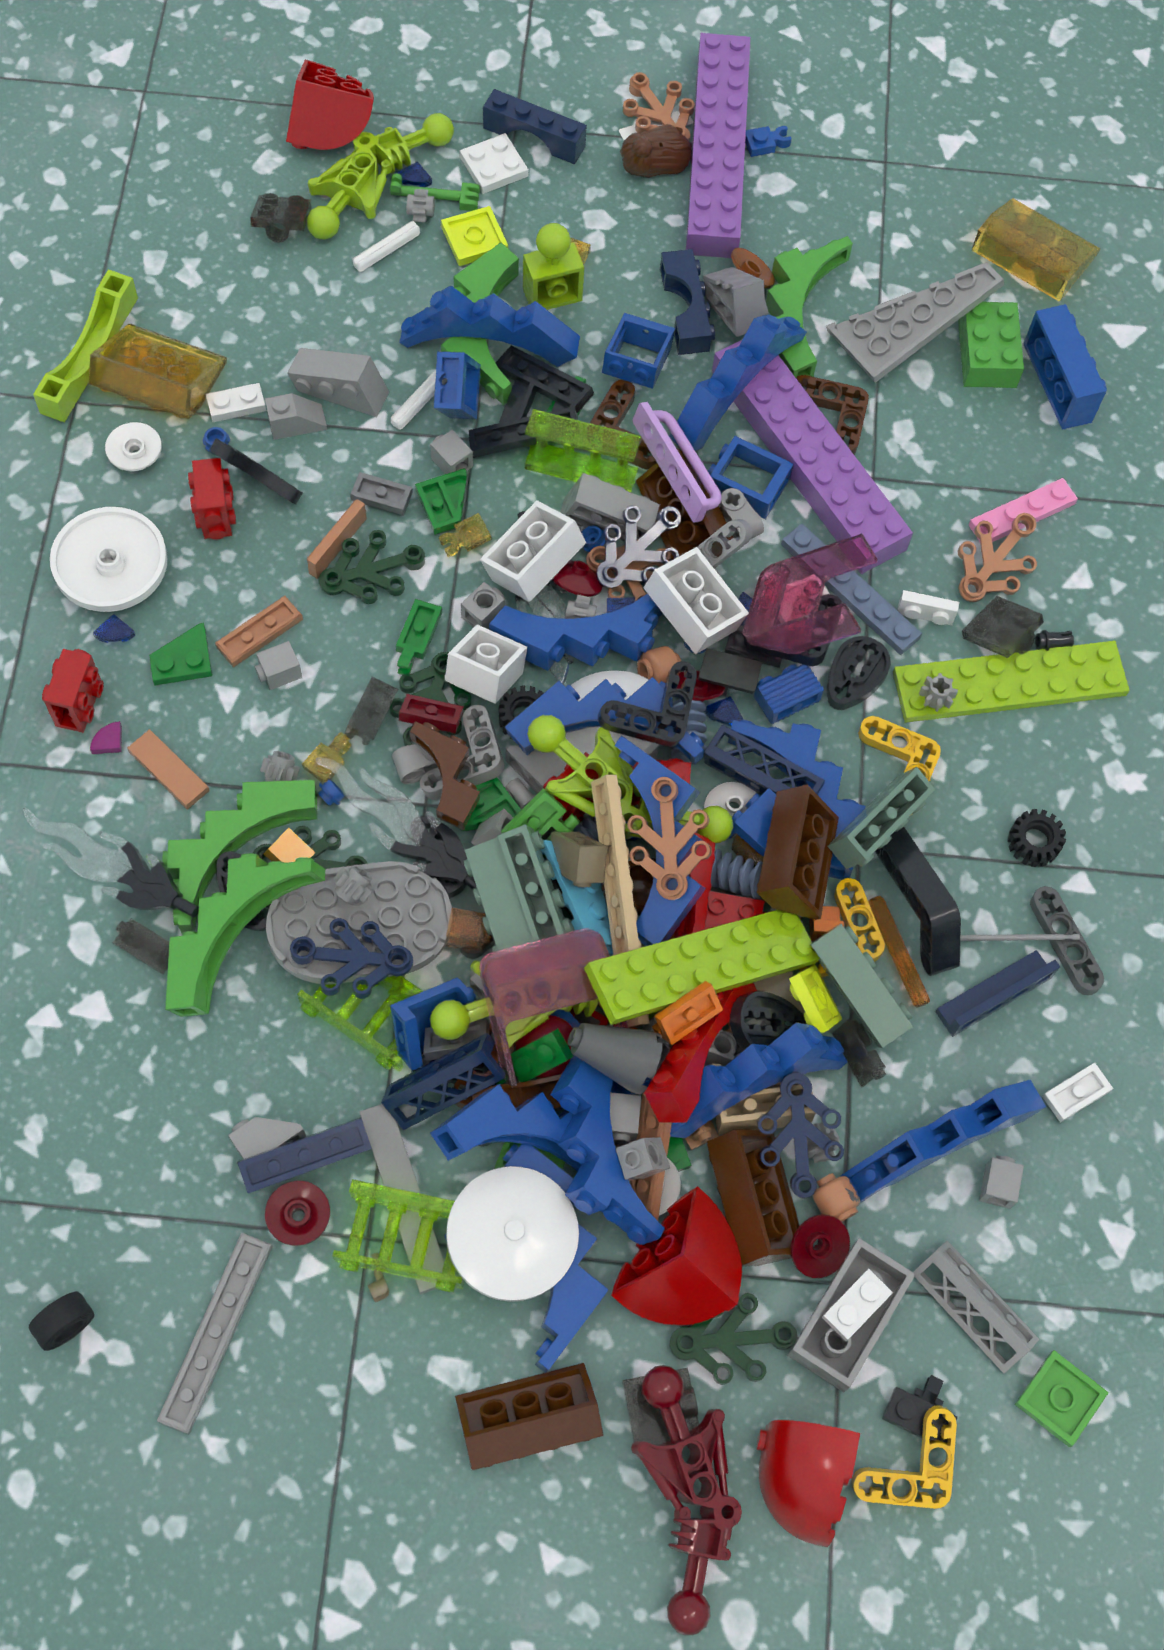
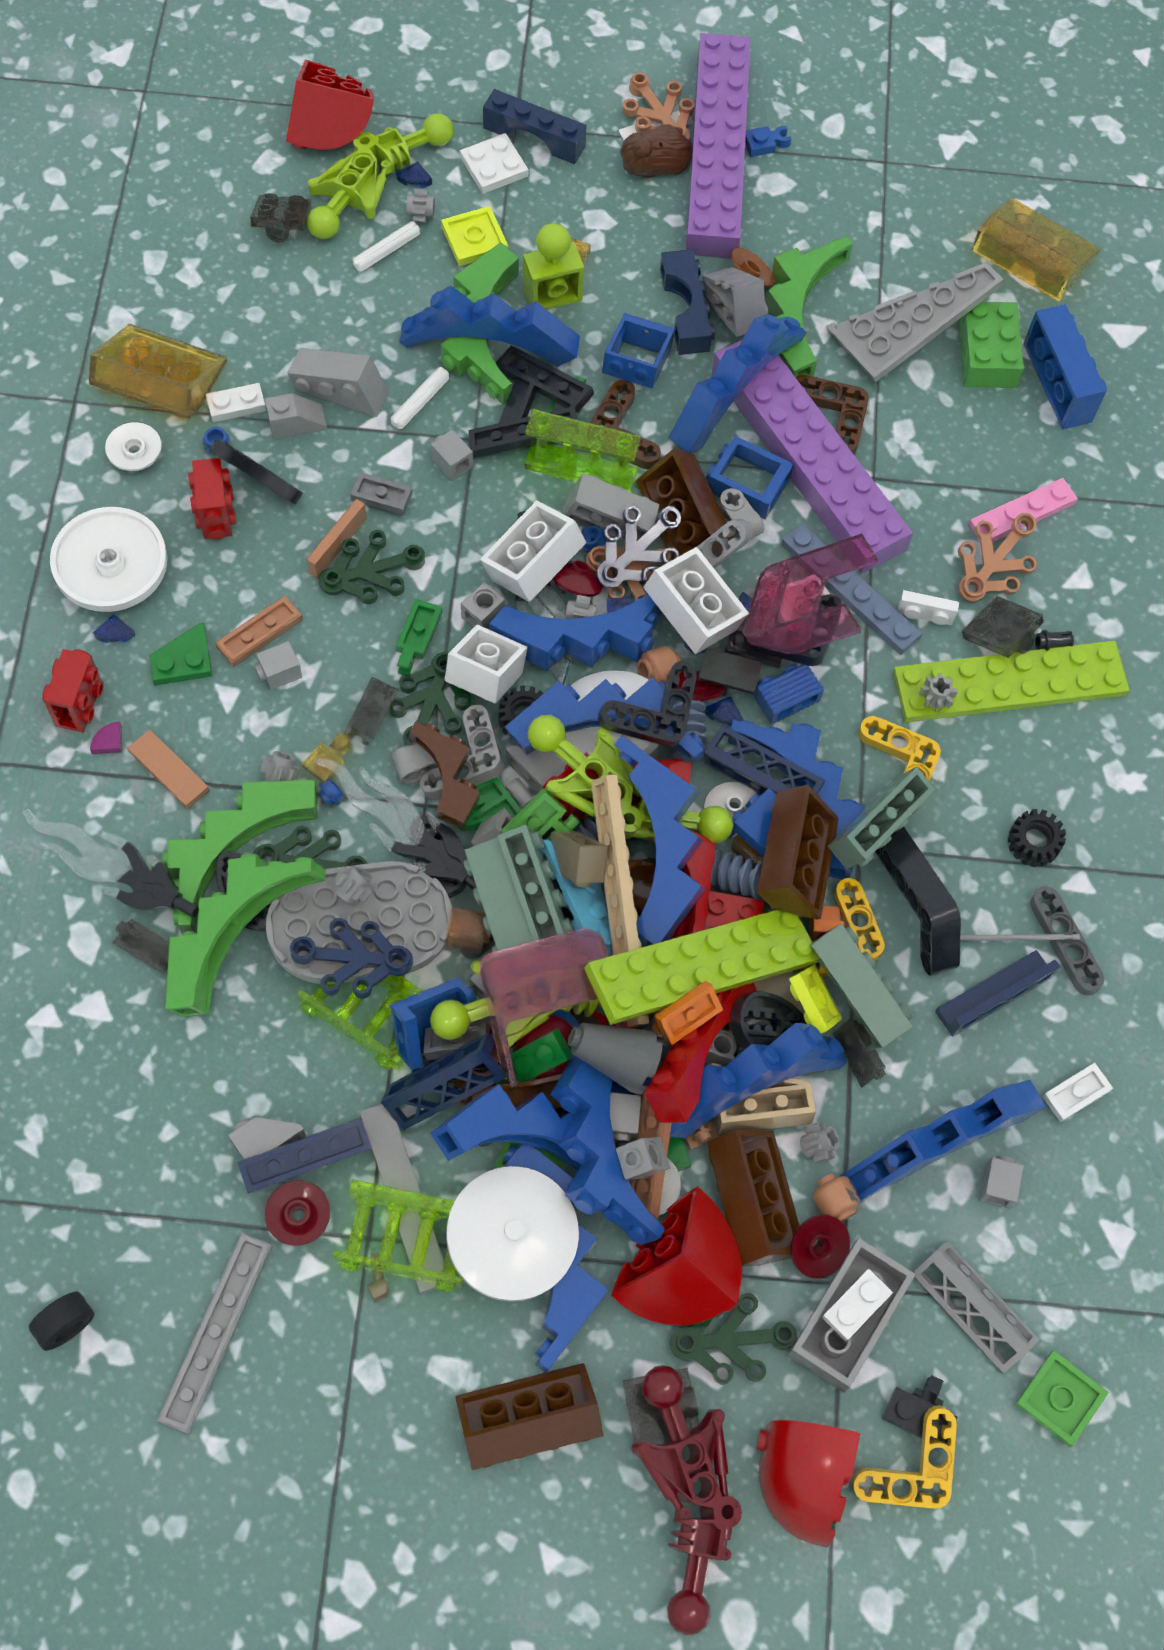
(65, 383): lime arch -> none
(288, 848): light orange brick -> none
(438, 713): dark red plate -> none
(443, 499): green wing -> none
(460, 395): blue window -> none
(467, 196): bright green hinge -> none
(470, 534): clear yellow plate -> none
(669, 844): nougat plant -> none
(696, 503): lavender piece -> none
(799, 1129): dark blue plant -> none
(846, 662): black piece -> none
(899, 952): clear orange axle -> none

